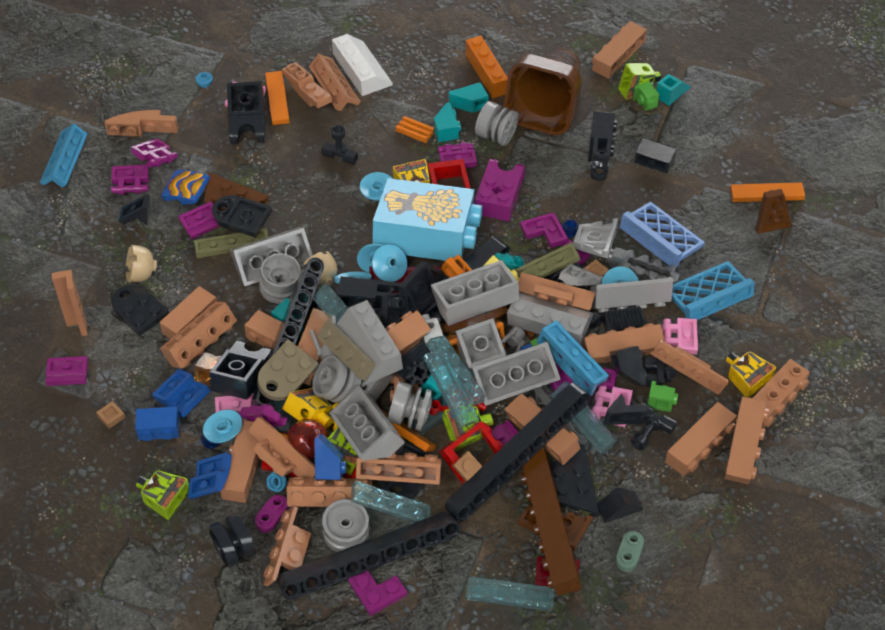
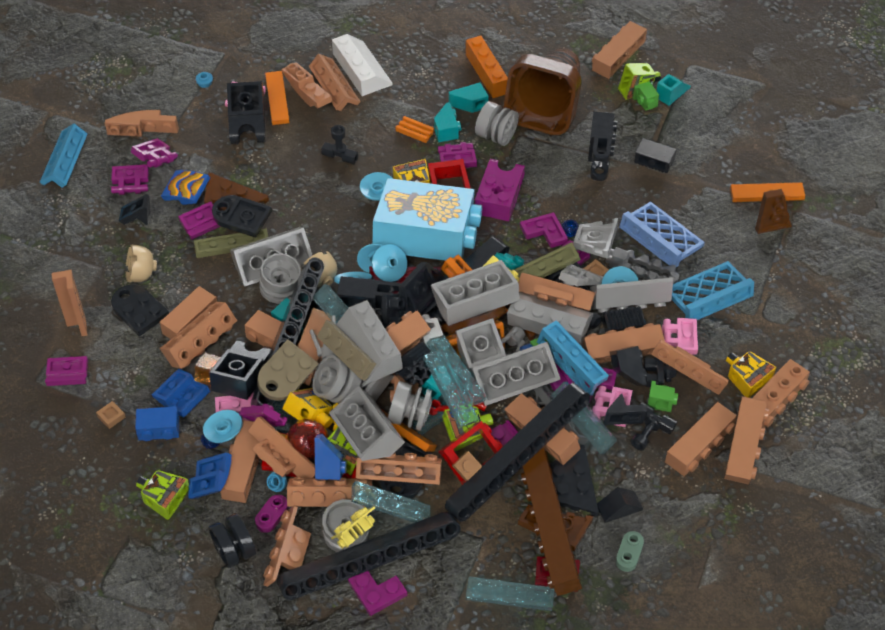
(359, 522): none -> light yellow hinge

